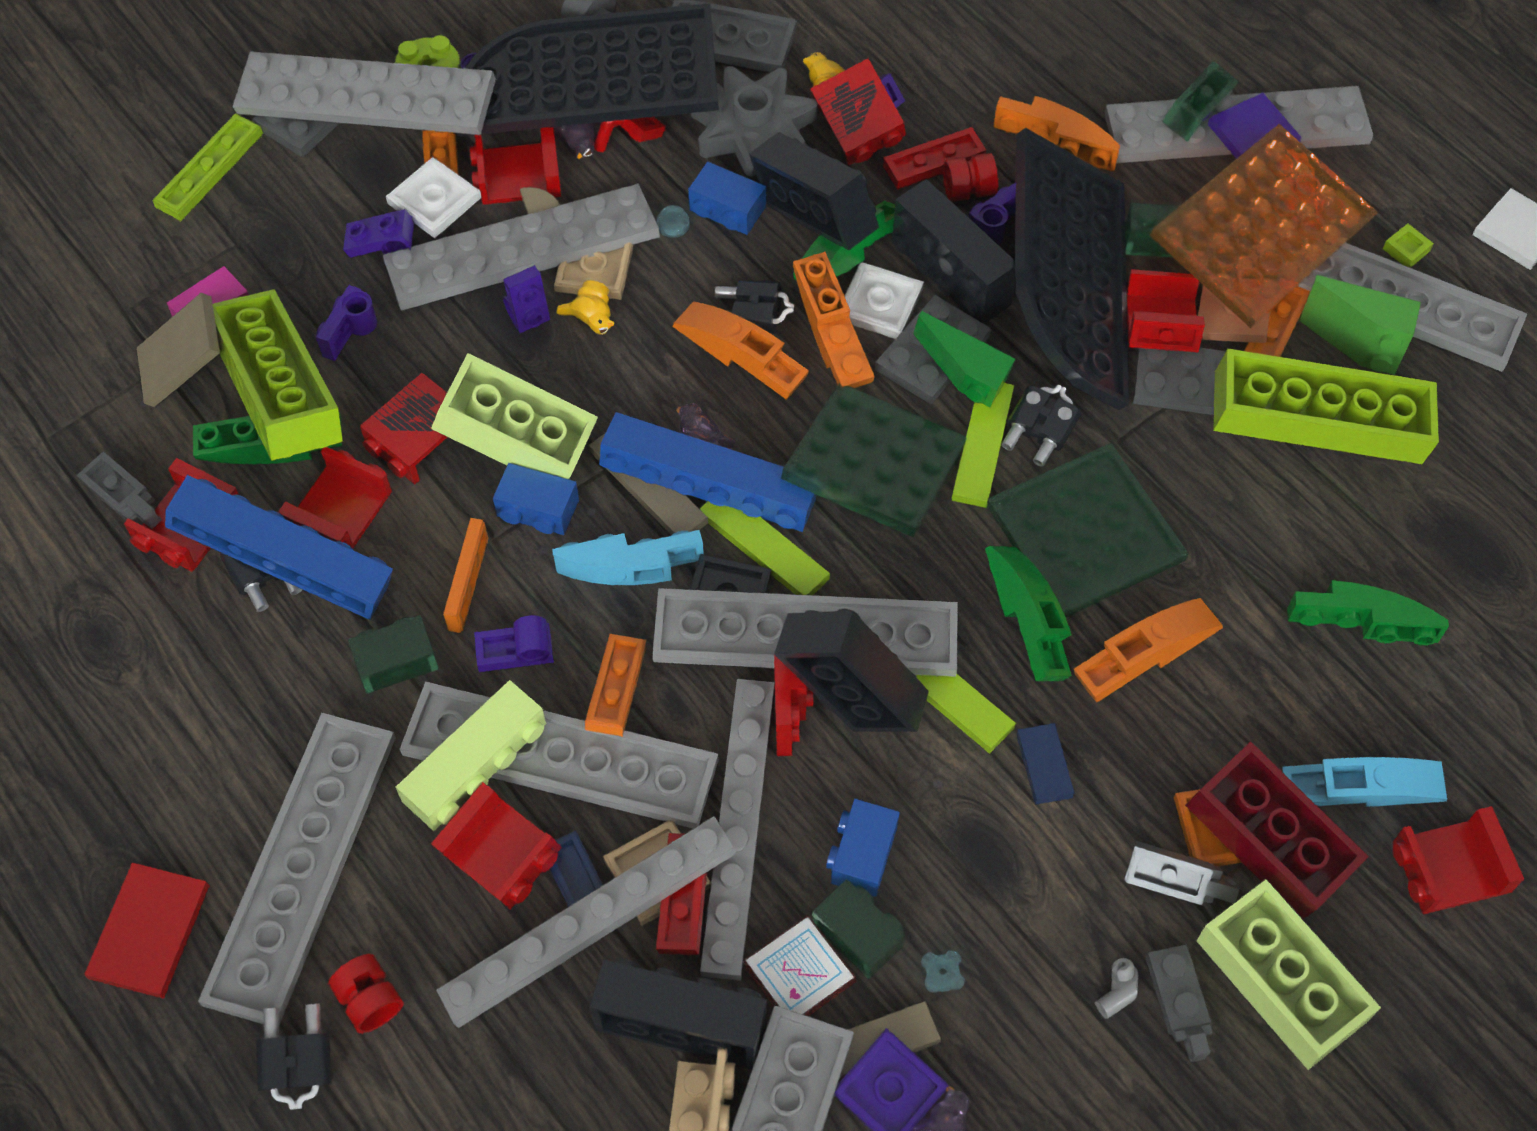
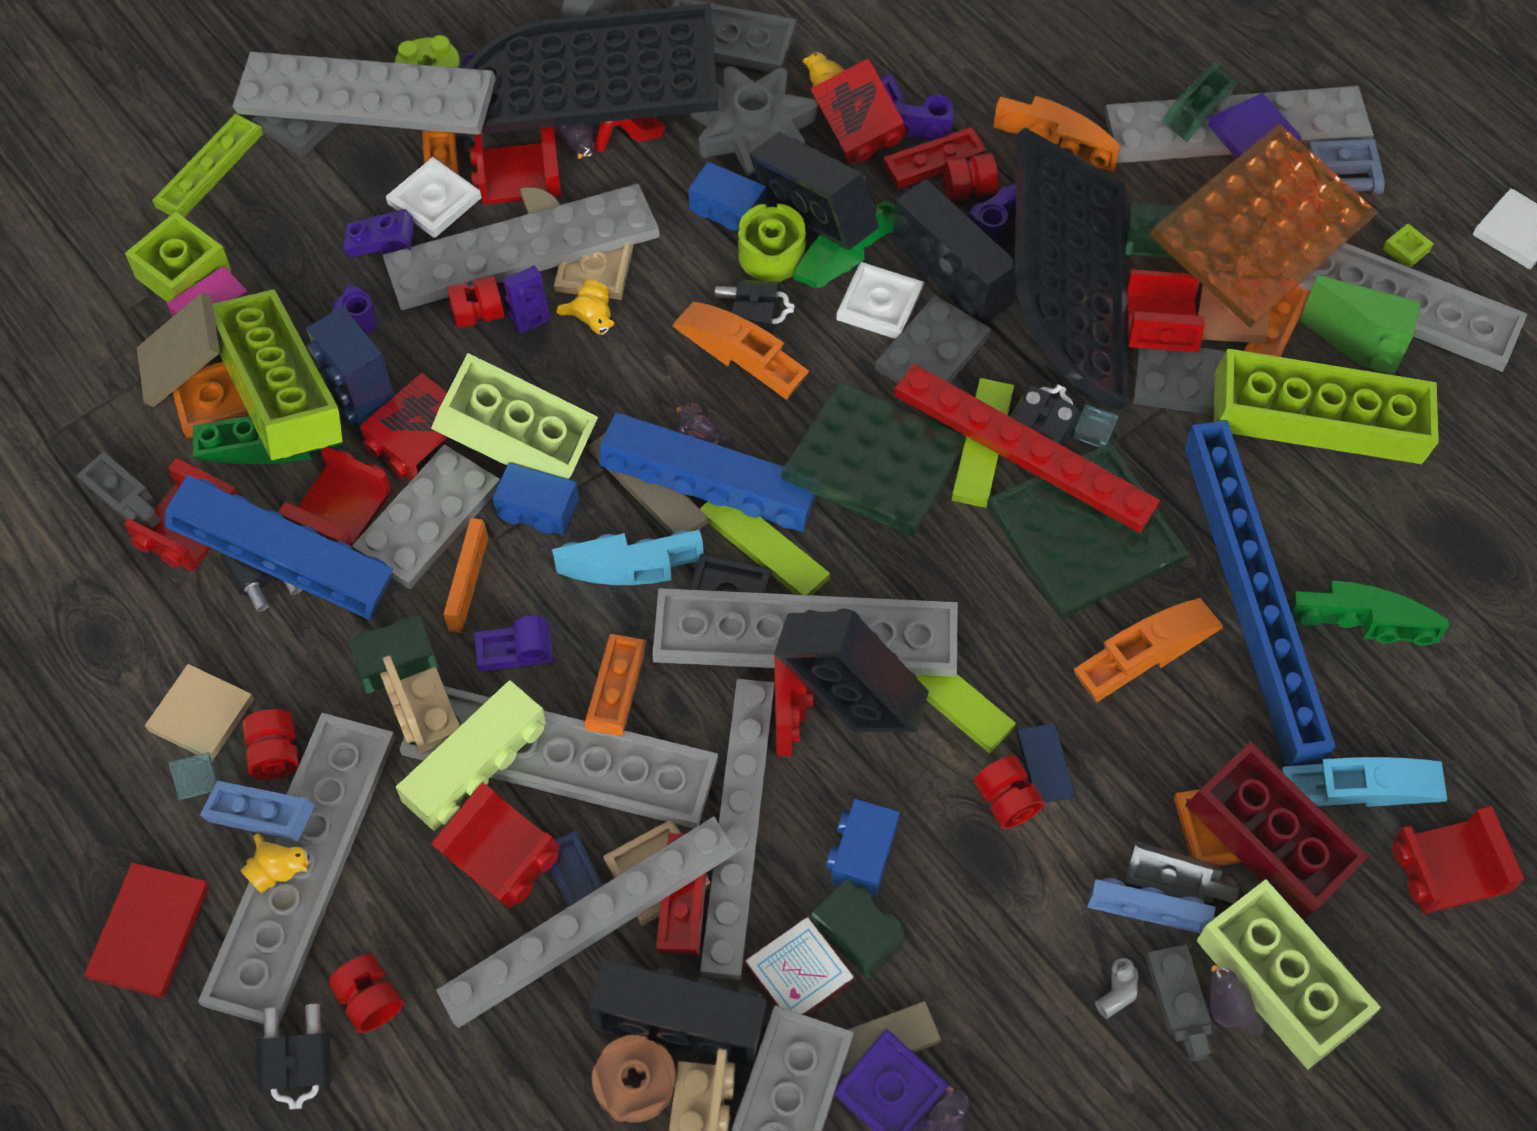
(175, 257): none -> lime brick
(193, 775): none -> clear light blue tile
(199, 712): none -> tan tile
(208, 398): none -> orange tile
(257, 810): none -> medium blue plate
(269, 740): none -> red wheel
(274, 864): none -> yellow animal
(350, 366): none -> dark blue brick
(420, 706): none -> tan bracket
(428, 515): none -> light grey plate
(486, 298): none -> red wheel
(612, 1067): none -> nougat plate
(673, 221): clear light blue plate -> none
(771, 242): none -> lime brick
(831, 321): orange slope -> none
(930, 121): none -> dark purple plate
(938, 982): clear light blue plate -> none
(968, 362): green slope -> none
(1007, 788): none -> red wheel
(1027, 448): none -> red plate
(1041, 620): green slope -> none
(1095, 426): none -> clear light blue tile
(1150, 905): none -> medium blue plate
(1232, 1002): none -> clear purple animal
(1258, 596): none -> blue brick
(1352, 158): none -> sand blue plate

